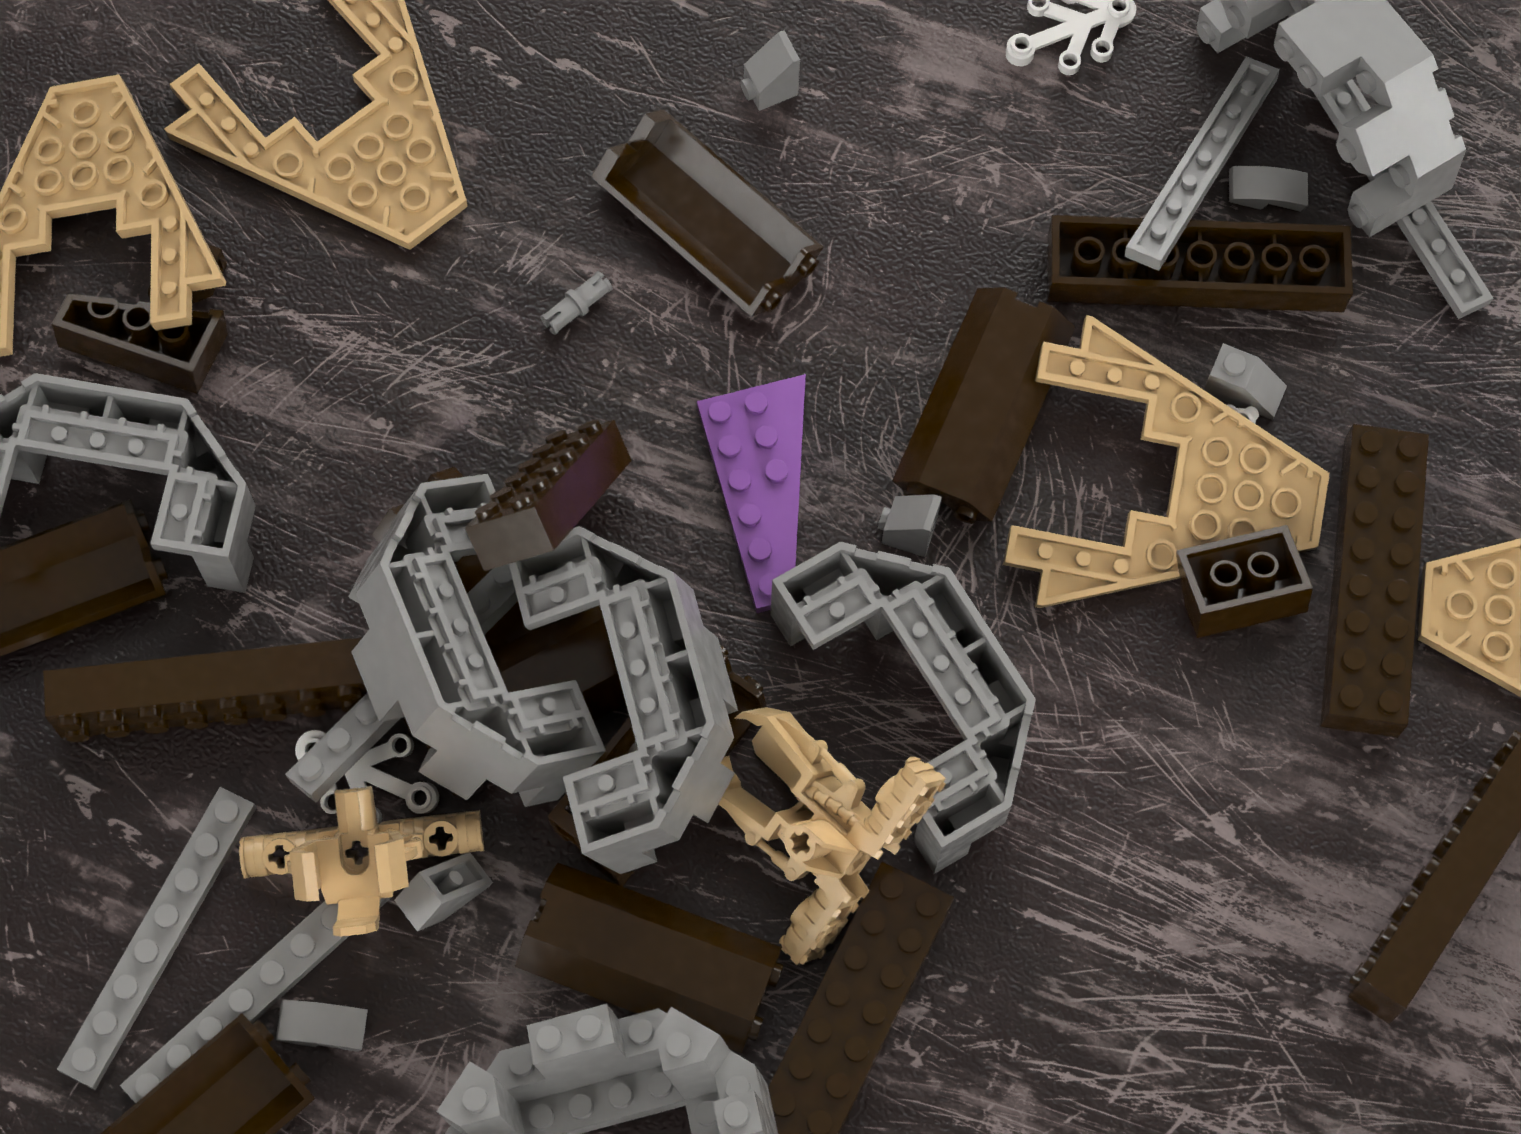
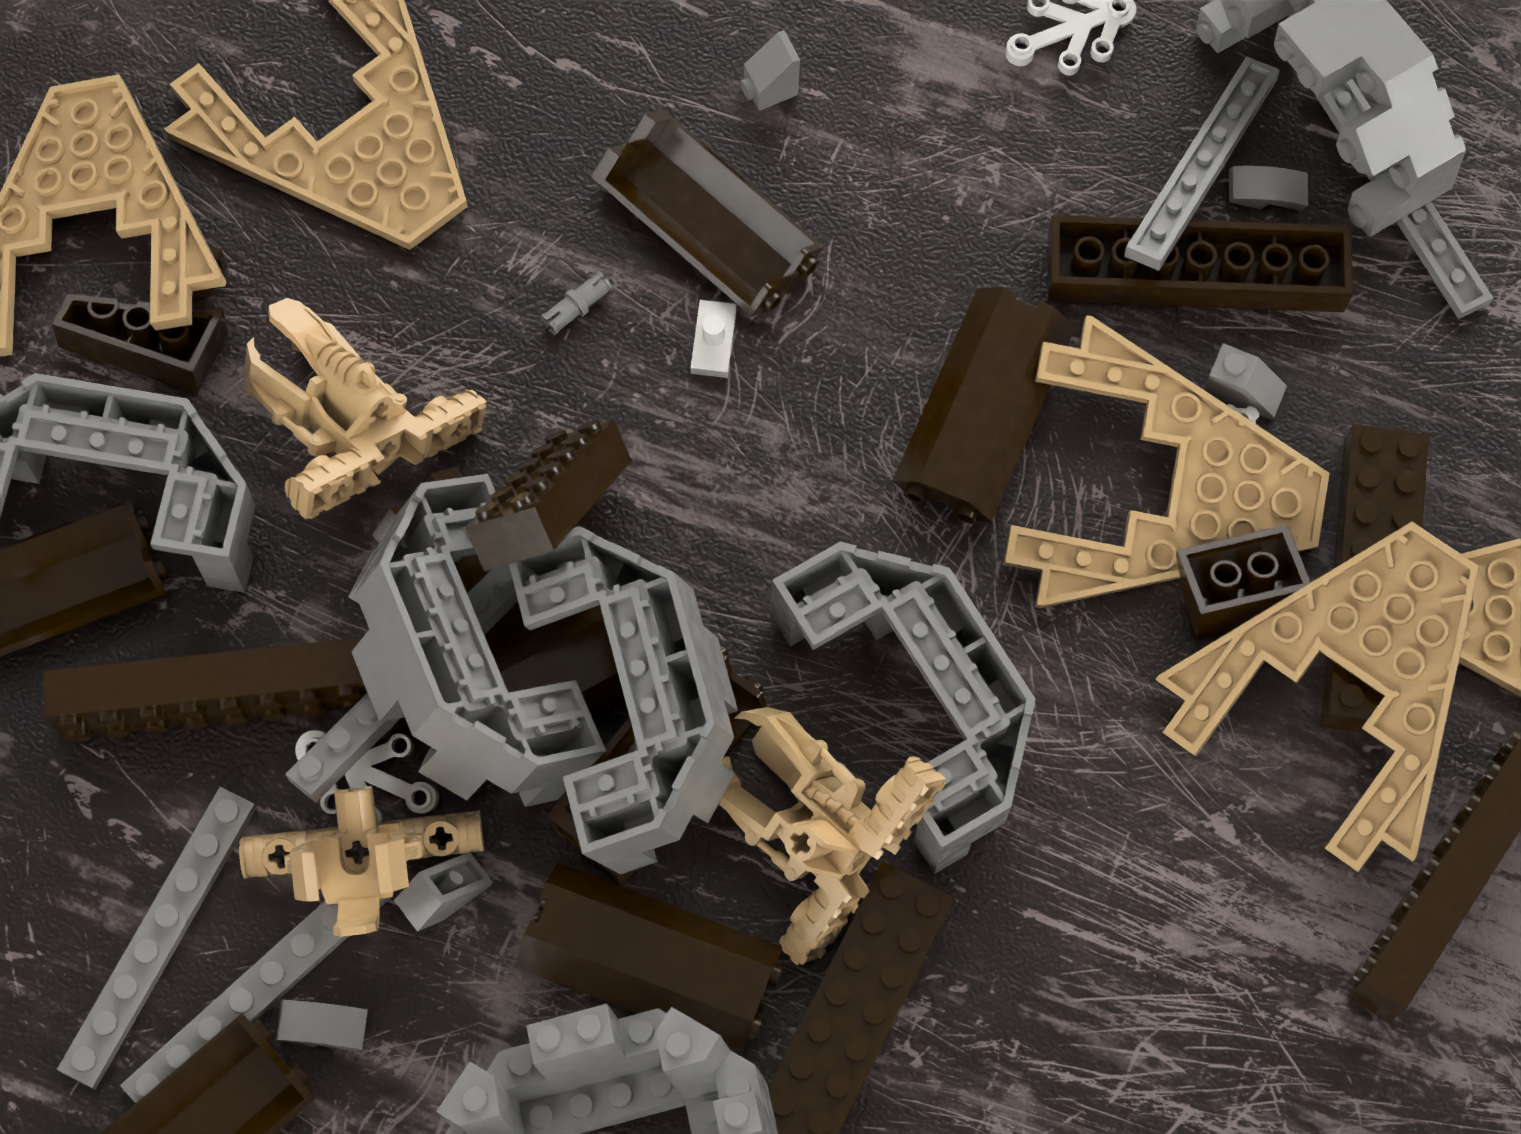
(349, 413): none -> tan piece
(713, 338): none -> white tile
(758, 466): medium lavender wing -> none
(910, 522): light grey slope -> none
(1389, 620): none -> tan wing

